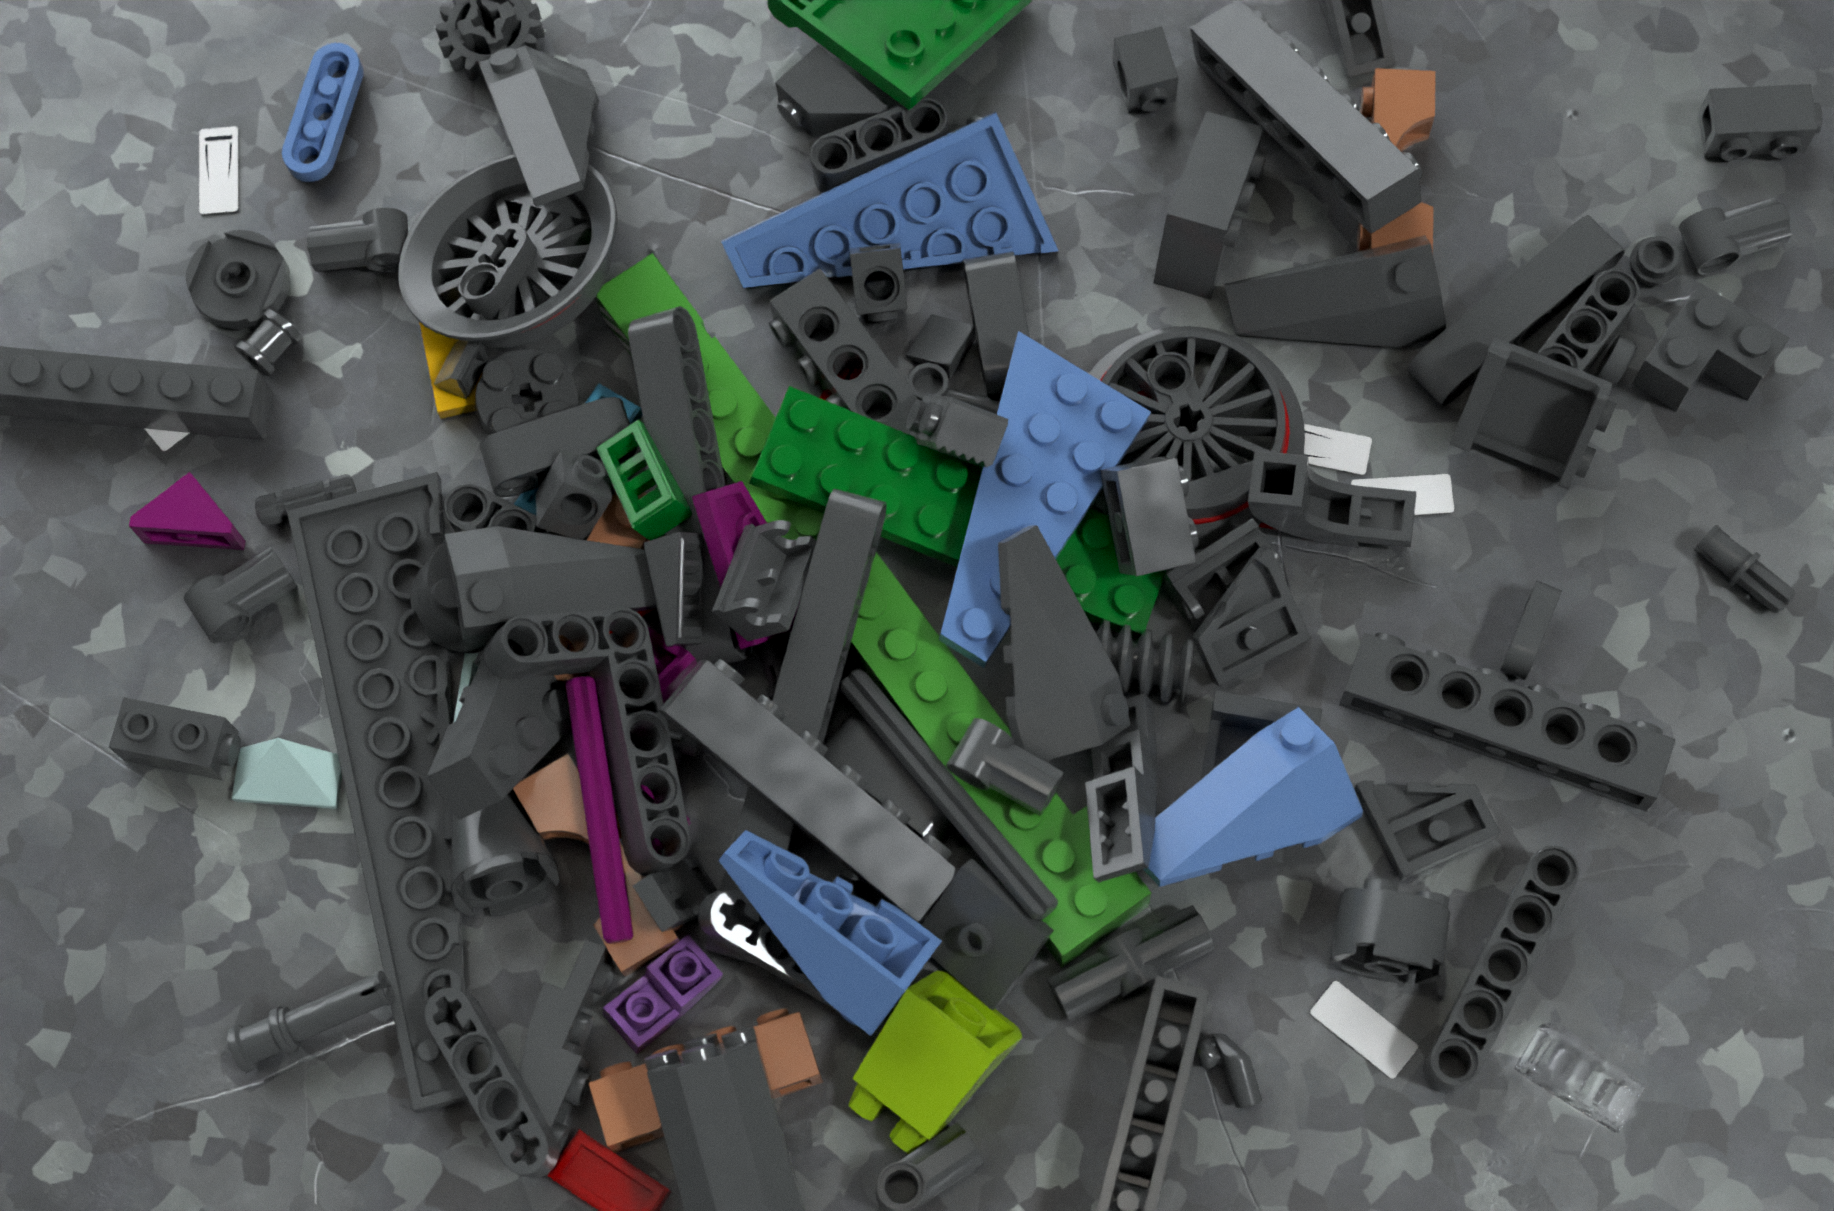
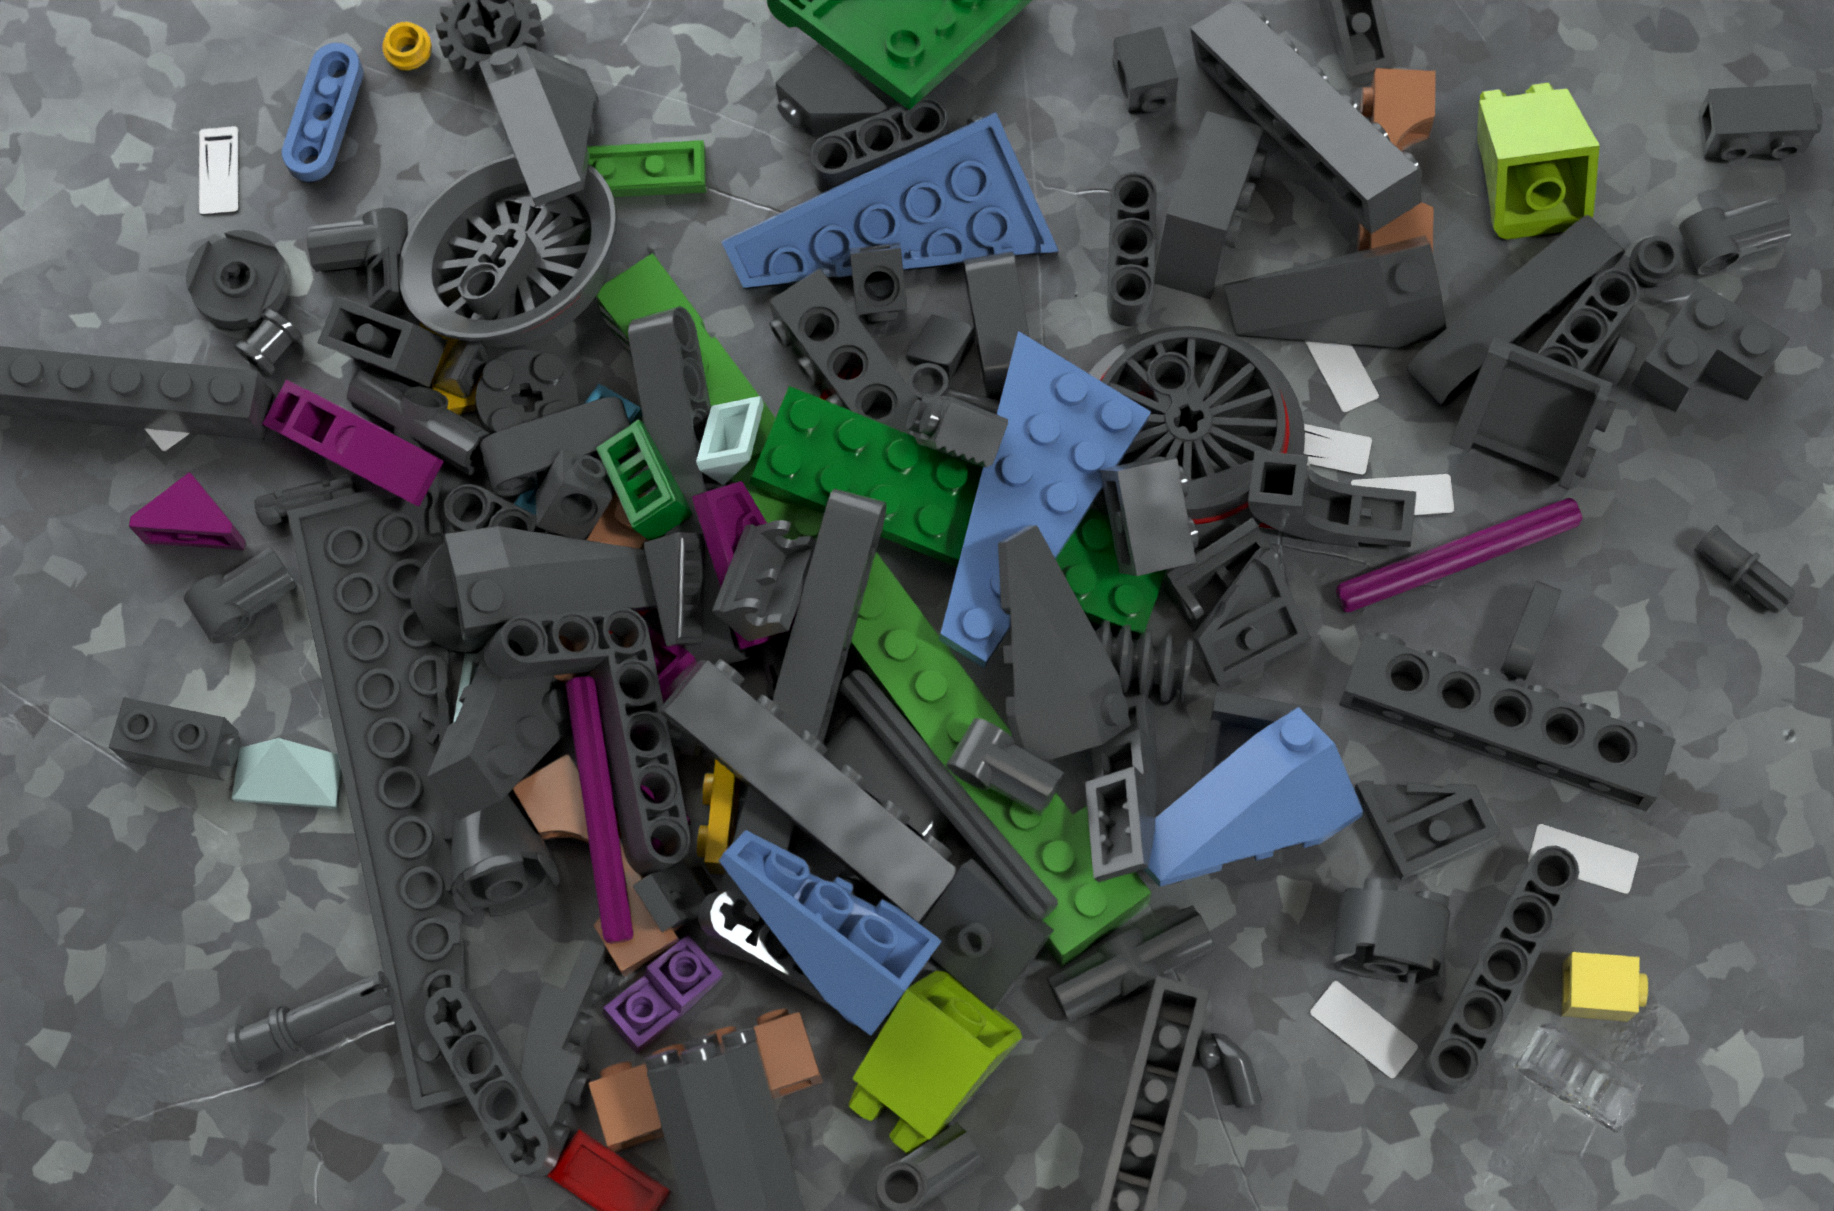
(353, 442): none -> magenta slope
(382, 341): none -> dark grey brick
(383, 283): none -> dark grey slope
(402, 35): none -> yellow plate
(419, 418): none -> dark grey piece
(651, 167): none -> bright green tile
(722, 794): none -> yellow plate
(729, 438): none -> light aqua slope
(1138, 228): none -> dark grey beam
(1343, 373): none -> white sticker
(1458, 555): none -> magenta axle
(1536, 161): none -> lime hips
(1597, 861): none -> white sticker
(1602, 986): none -> light yellow brick

